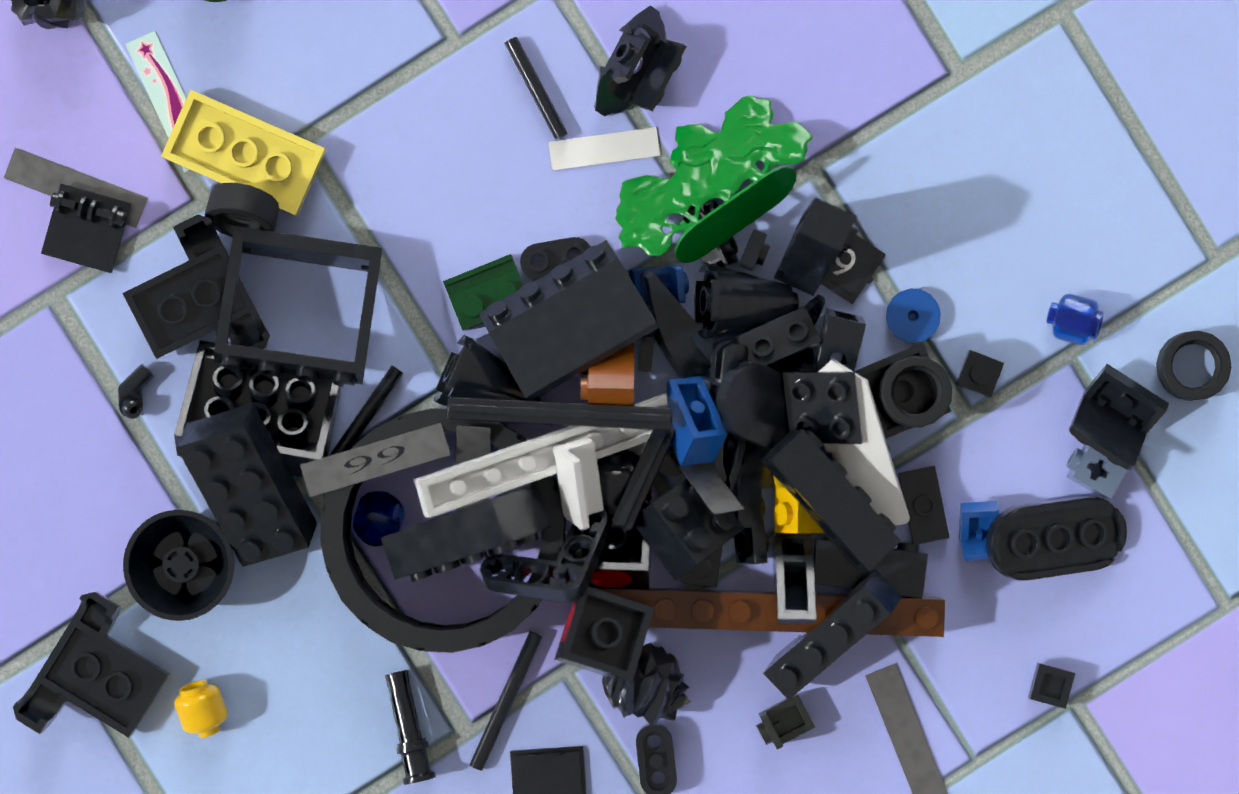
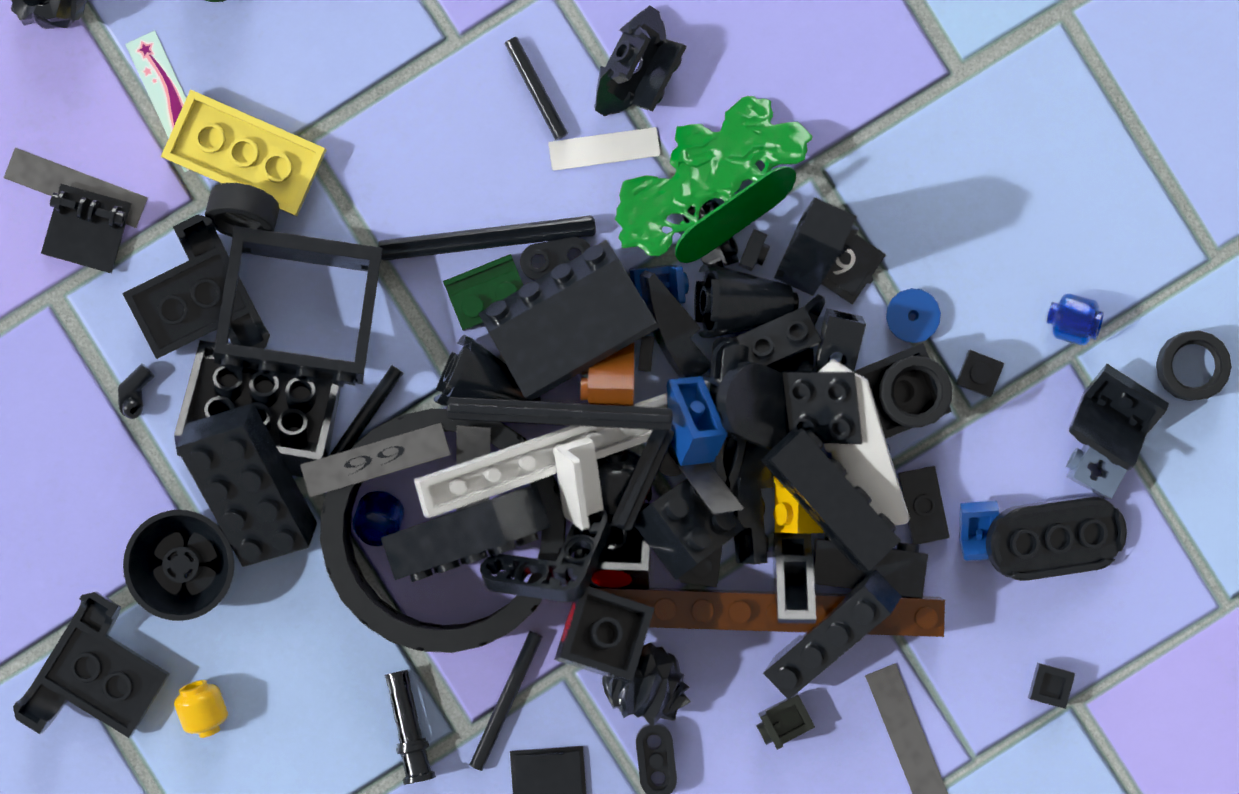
(487, 238): none -> black axle

